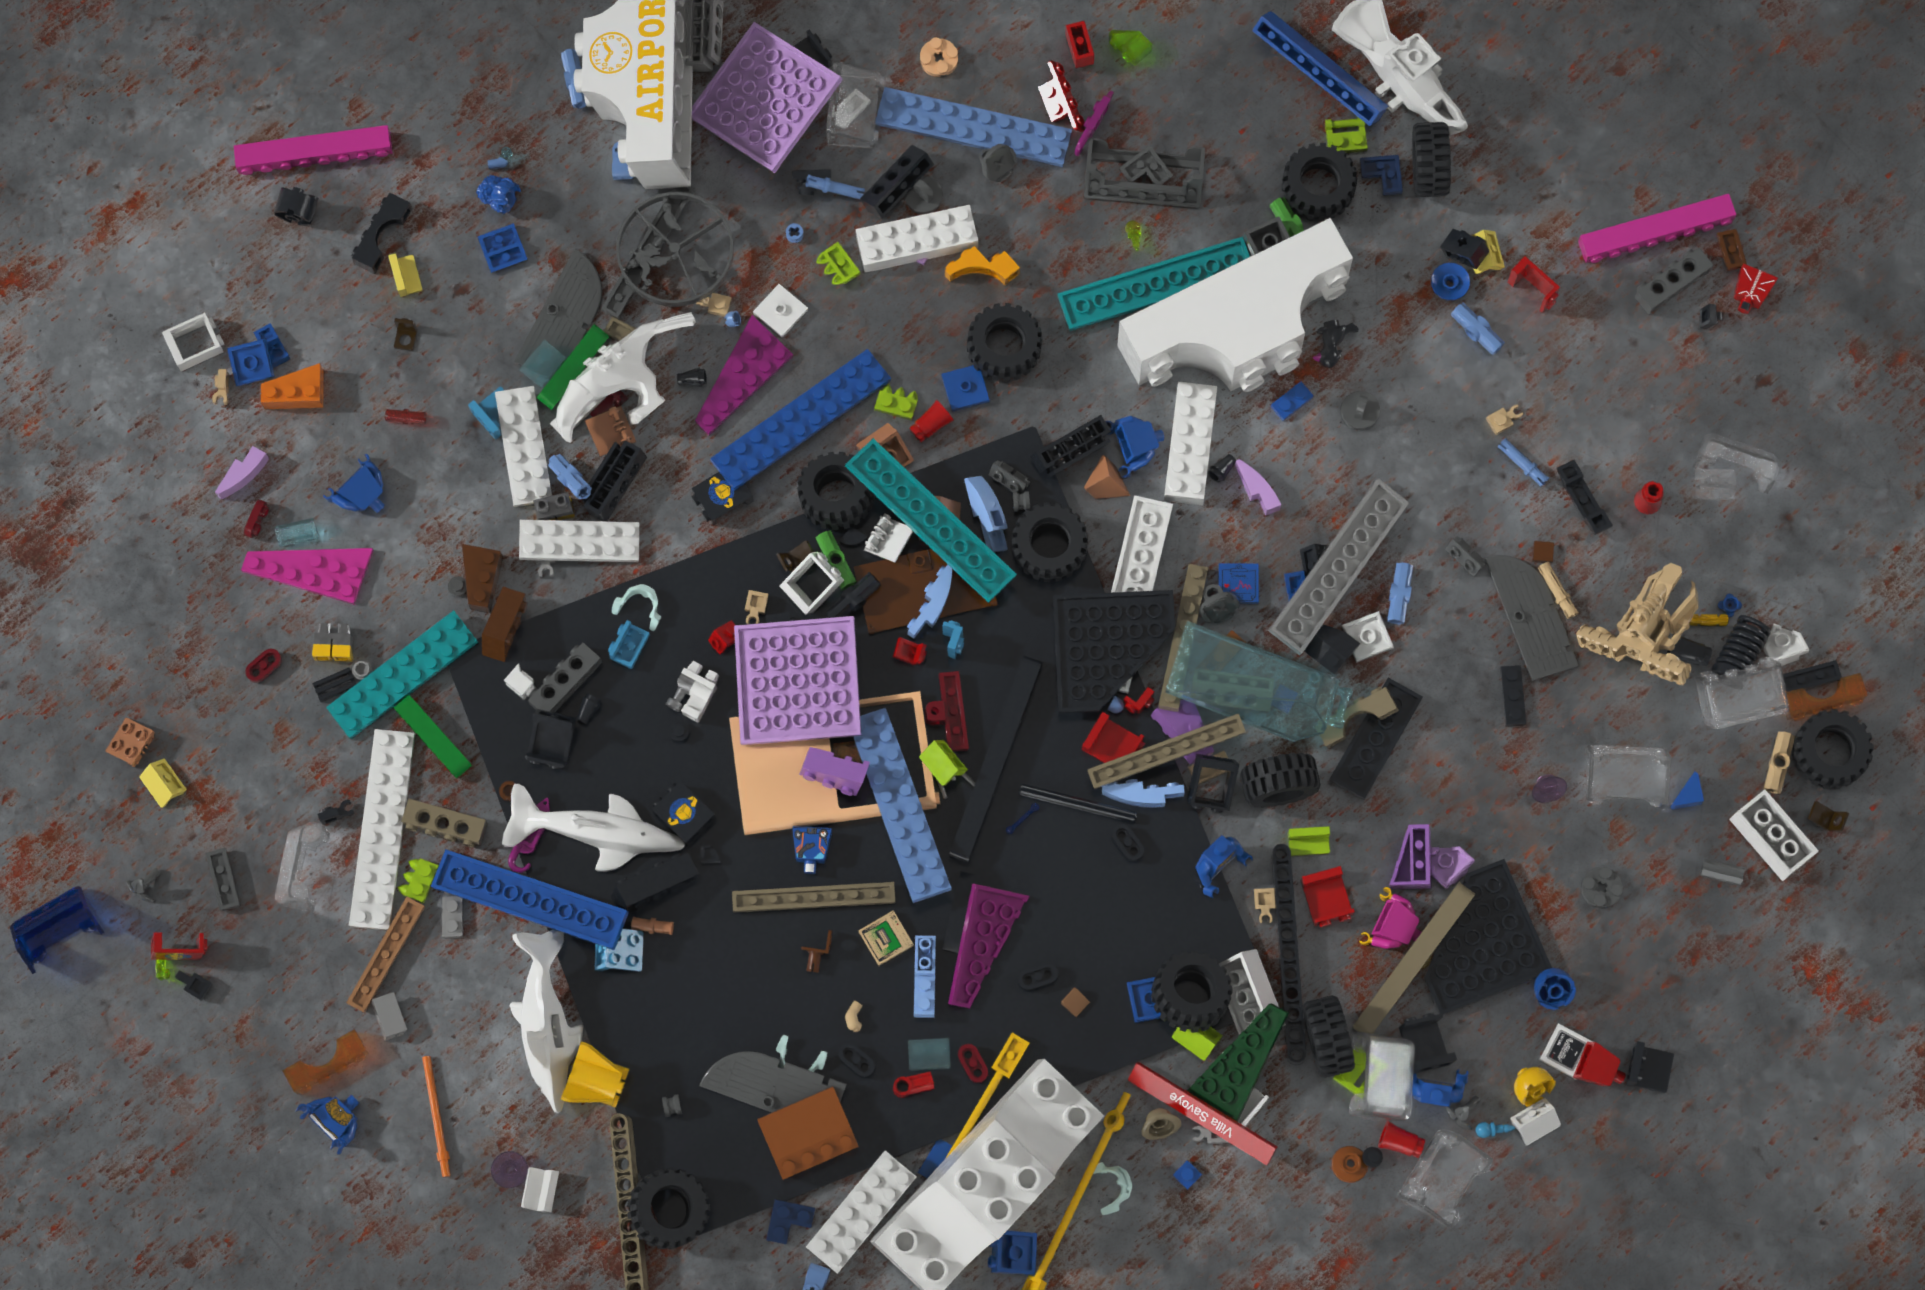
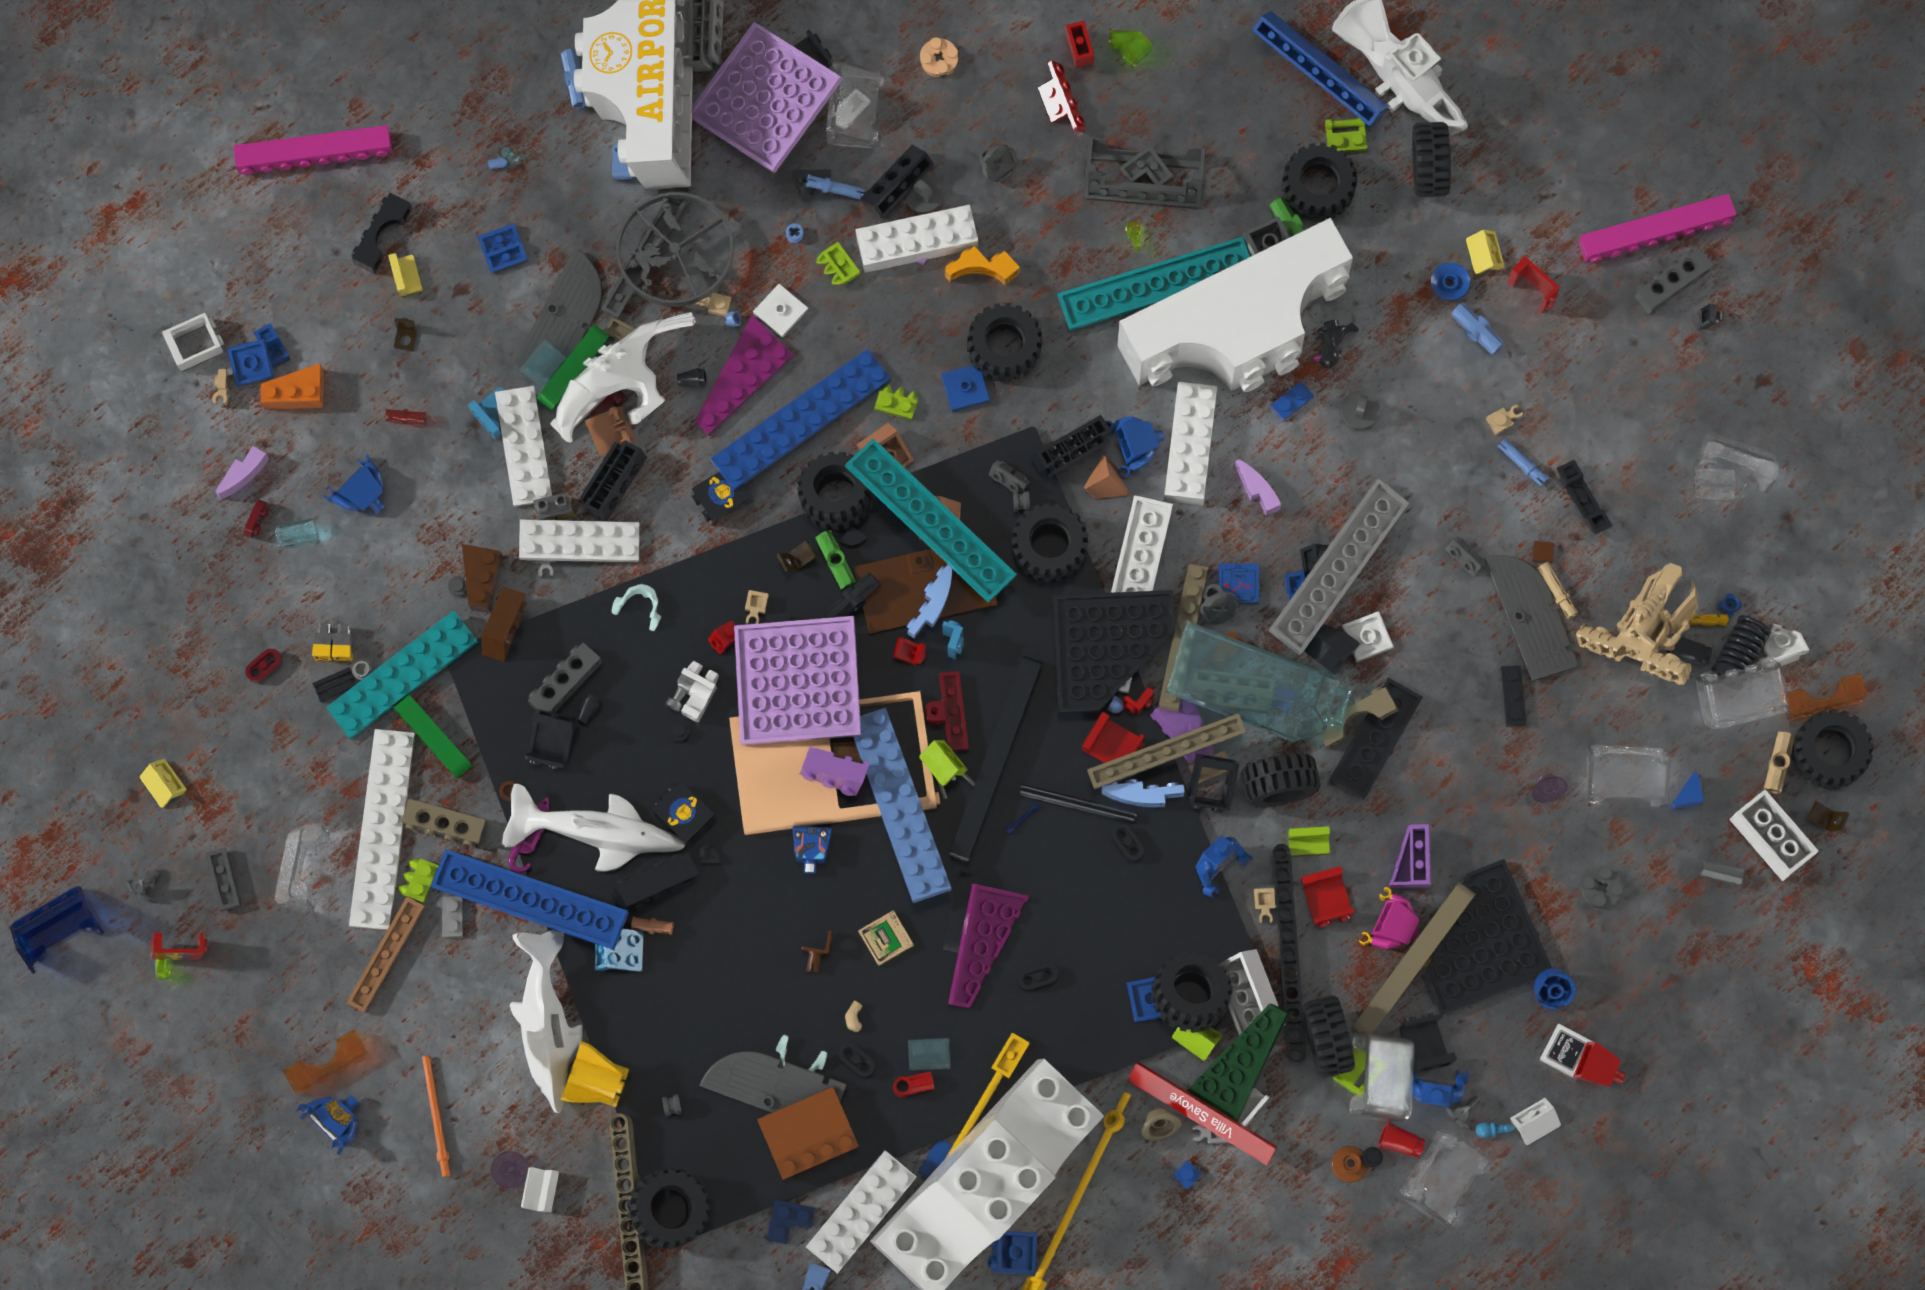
(130, 742): nougat hinge -> none
(195, 985): black plate -> none
(295, 206): black brick -> none
(321, 571): dark pink wing -> none
(333, 814): black plate -> none
(389, 1016): light grey hinge -> none
(498, 193): blue hair -> none
(520, 682): white window -> none
(569, 476): medium blue piece -> none
(628, 644): dark azure bracket -> none
(798, 596): white window -> none
(813, 897): dark tan plate -> none
(888, 538): white hinge -> none
(924, 976): light blue slope -> none
(931, 421): red plant -> none
(972, 126): medium blue plate -> none
(972, 1064): dark red plate -> none
(990, 513): light blue slope -> none
(1075, 1002): medium nougat slope -> none
(1092, 123): magenta plate -> none
(1123, 1180): light aqua helmet -> none
(1221, 469): black cone -> none
(1385, 167): dark blue plate -> none
(1400, 593): medium blue piece -> none
(1449, 864): lavender plate -> none
(1465, 248): black brick -> none
(1532, 1084): yellow cylinder -> none
(1647, 503): red plant -> none
(1649, 1068): black bracket -> none
(1731, 249): reddish brown plate -> none
(1752, 288): red torso -> none
(1812, 676): black plate -> none

